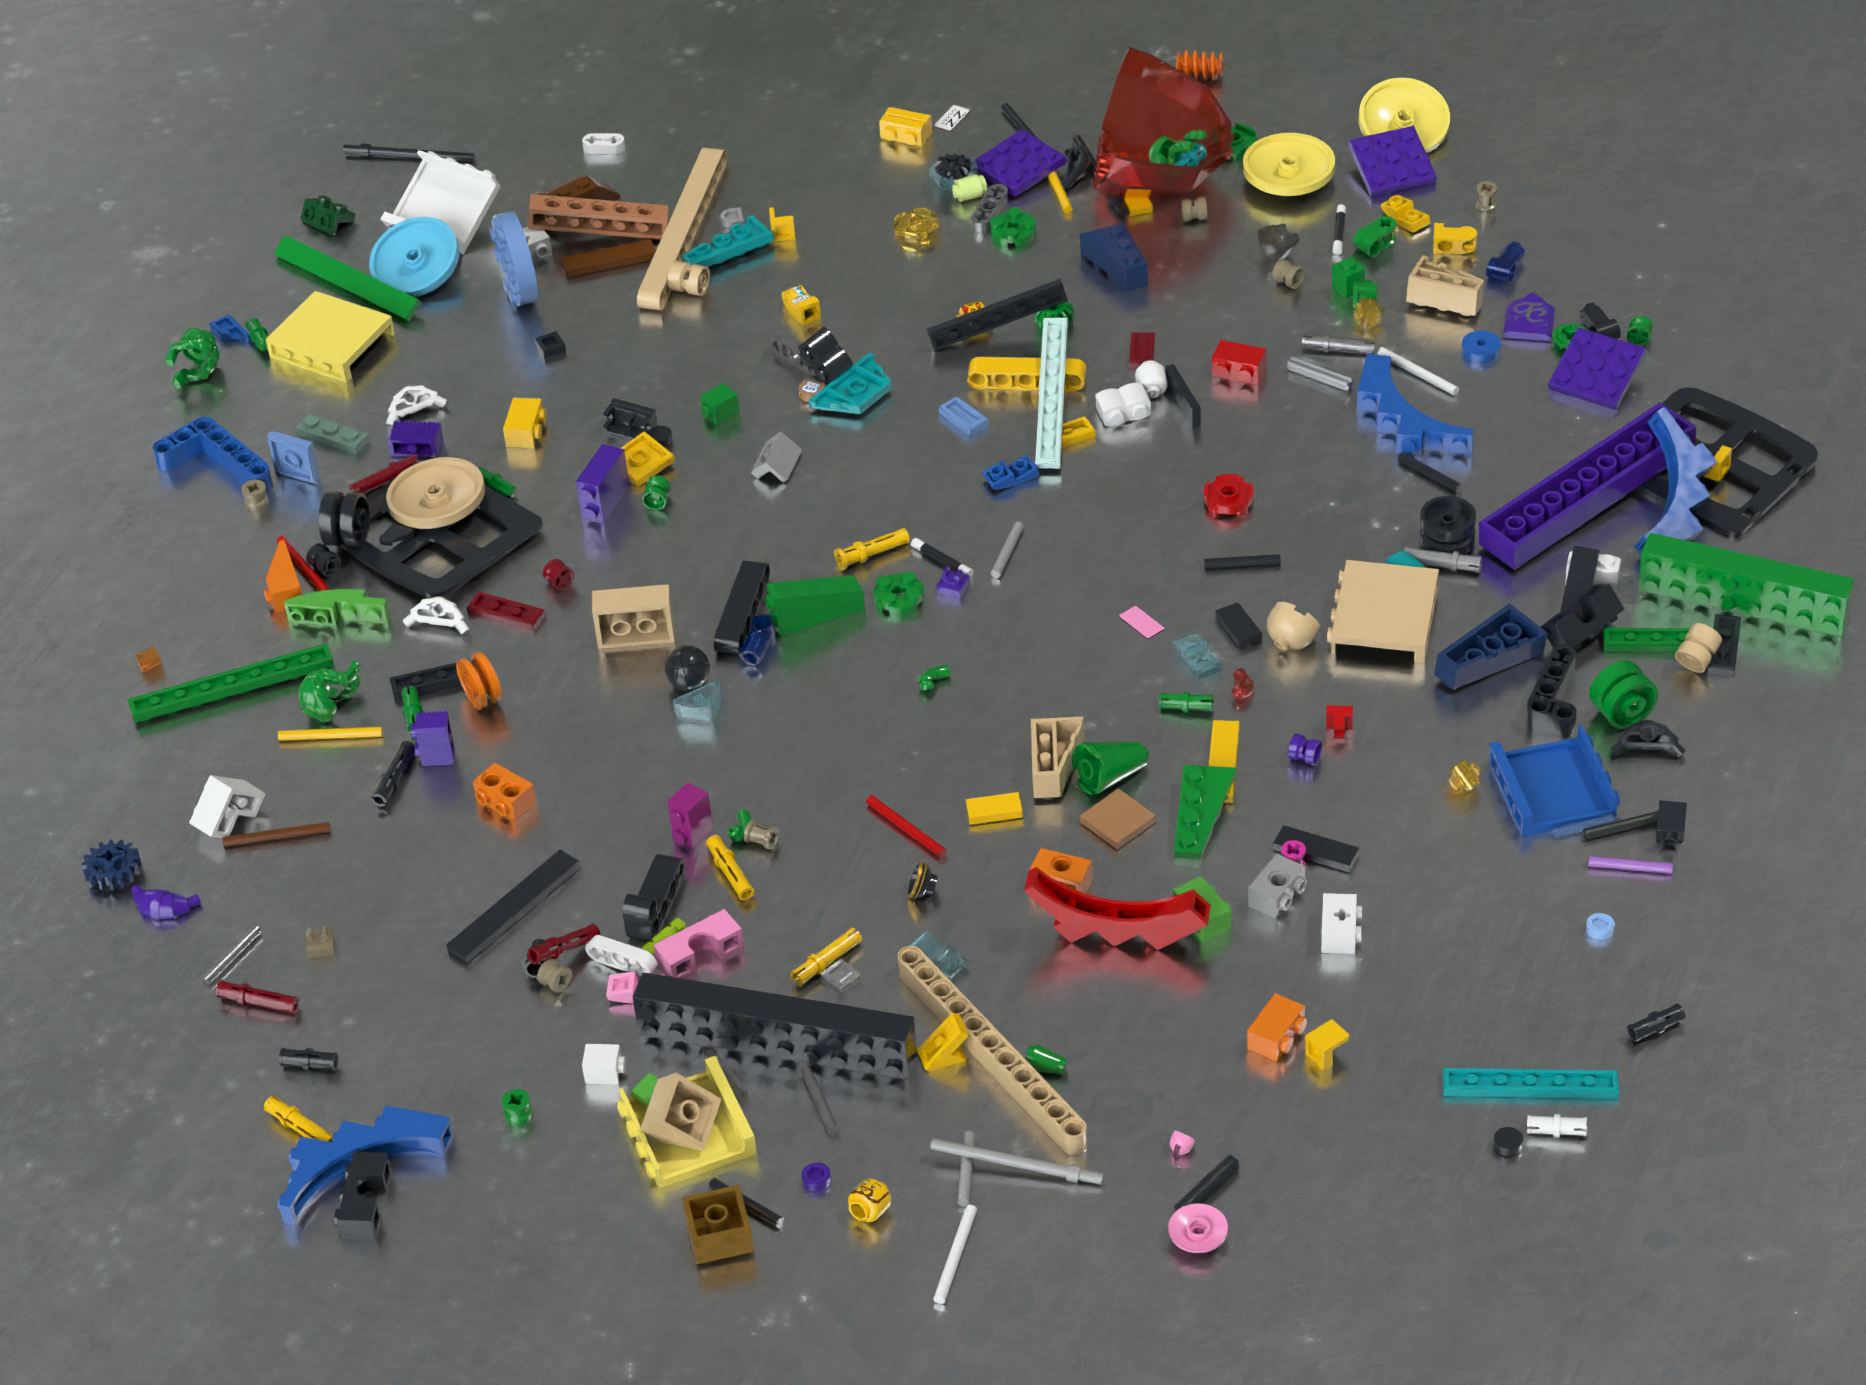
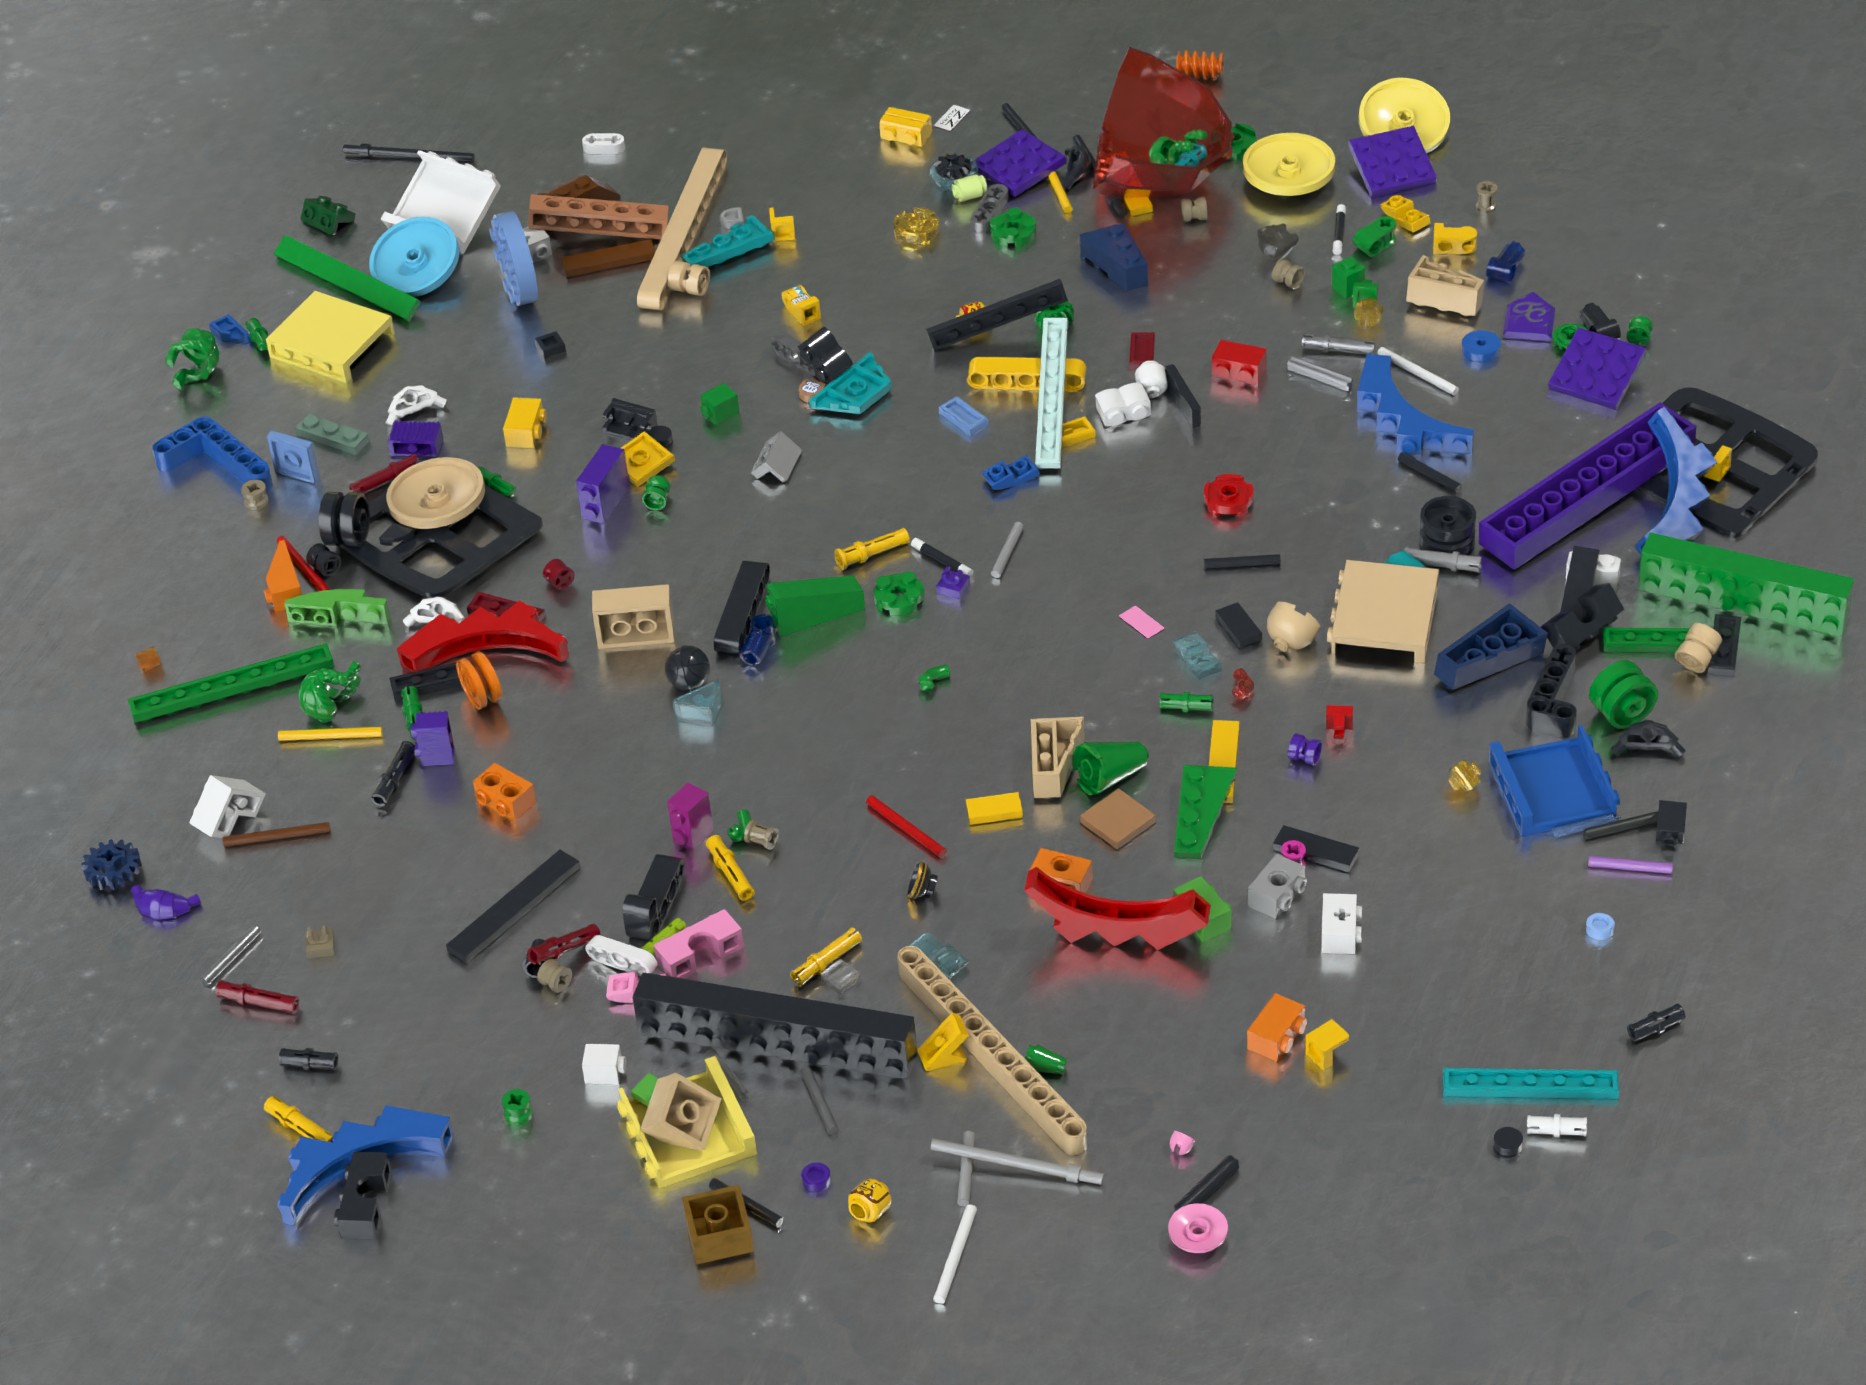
(481, 630): none -> red arch

